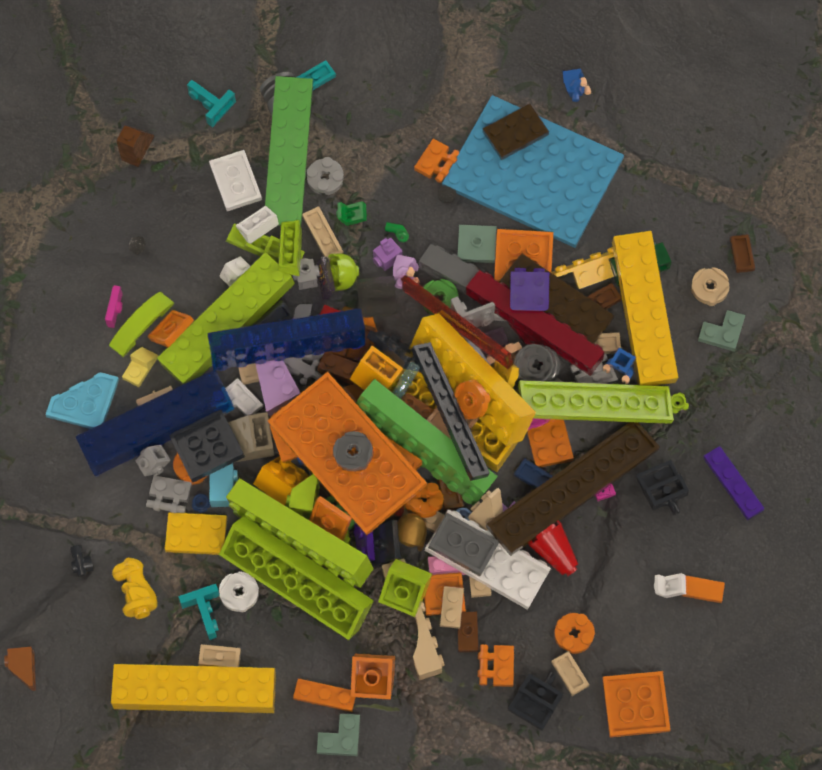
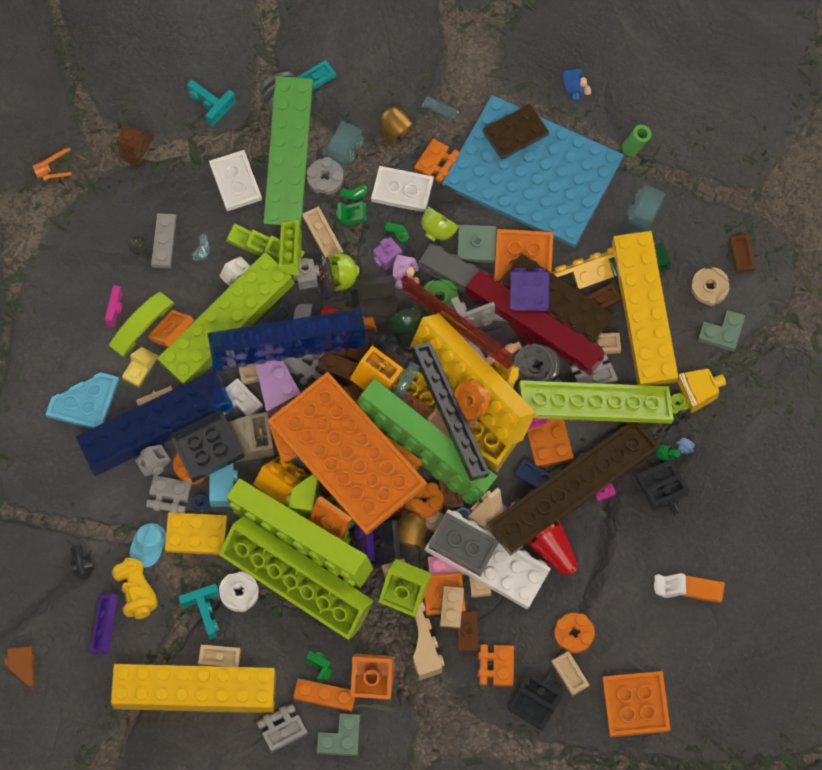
(42, 168): none -> orange plant
(104, 624): none -> dark purple plate
(148, 544): none -> medium azure piece
(163, 240): none -> light grey plate
(203, 250): none -> clear light blue arm
(257, 224): white slope -> none
(284, 733): none -> light grey plate
(319, 661): none -> green bracket
(344, 143): none -> clear light blue brick
(347, 442): dark grey plate -> none
(355, 194): none -> green arm
(394, 123): none -> pearl gold piece
(402, 189): none -> white plate
(406, 320): none -> clear green cylinder
(437, 225): none -> lime cylinder
(440, 108): none -> clear light blue axle
(621, 362): blue piece -> none
(636, 140): none -> bright green brick
(646, 207): none -> clear light blue brick
(667, 452): none -> green cylinder
(685, 446): none -> medium blue plate
(700, 387): none -> yellow torso
(733, 483): dark purple plate -> none

